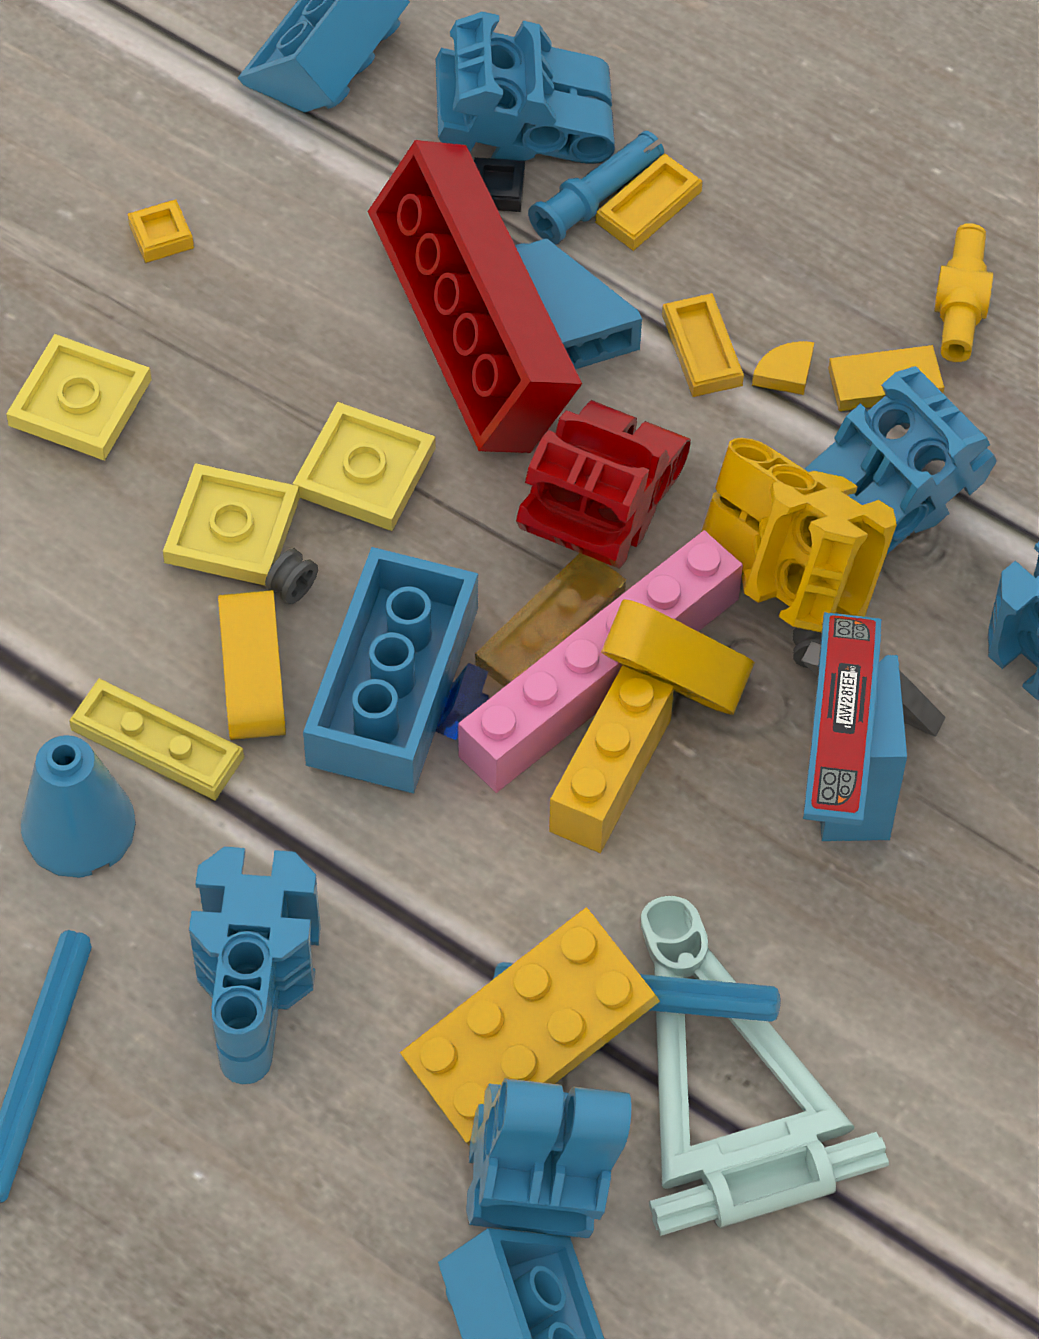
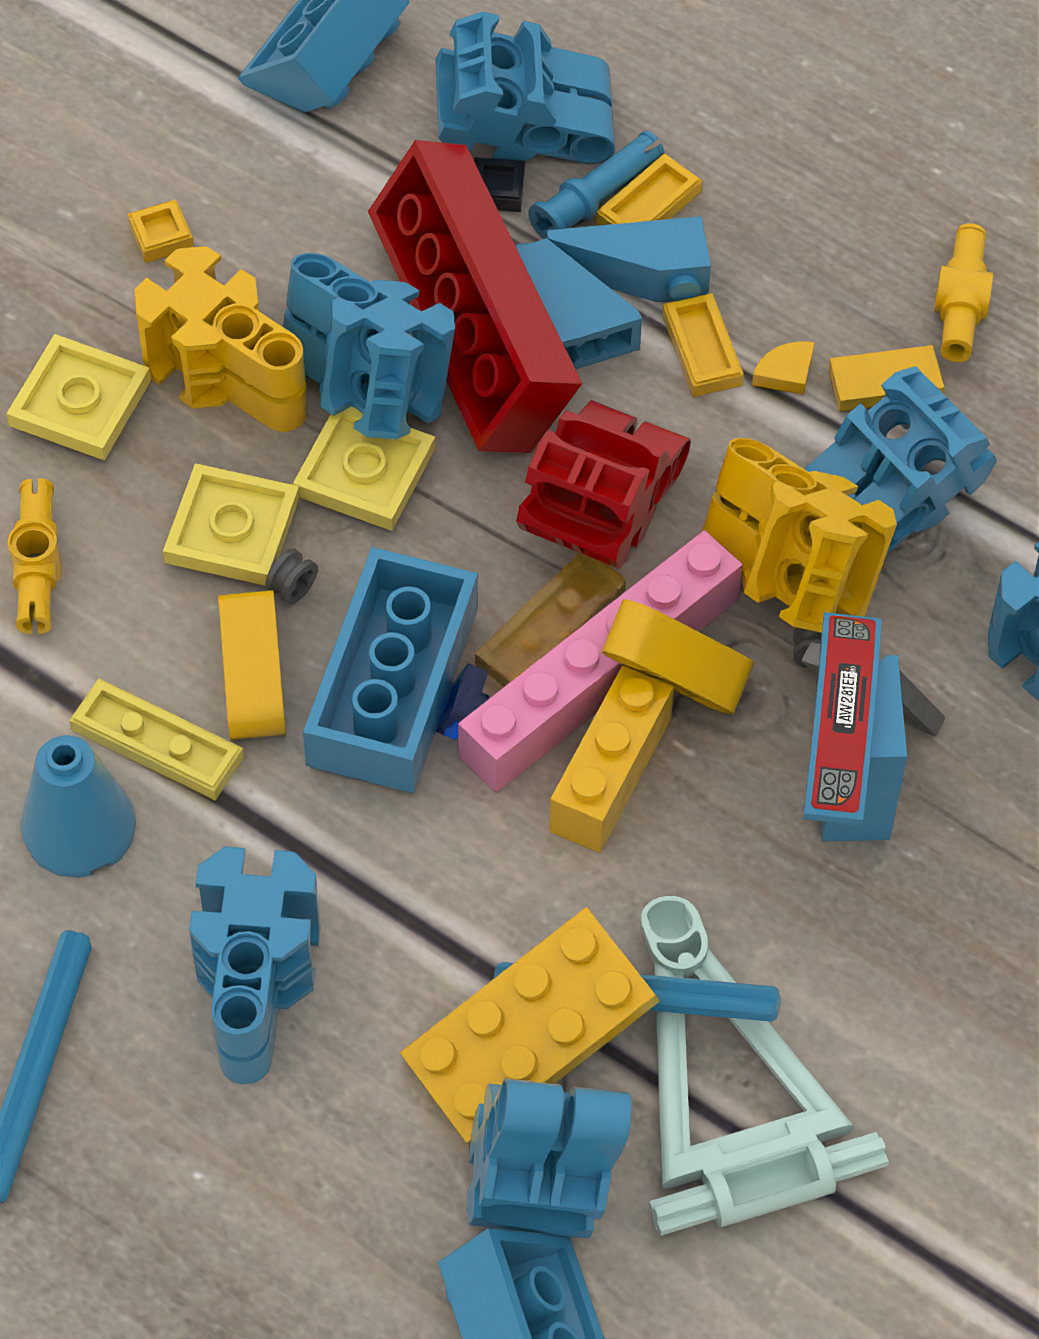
(38, 575): none -> yellow pin
(221, 342): none -> yellow connector
(362, 333): none -> dark azure connector
(643, 258): none -> dark azure slope

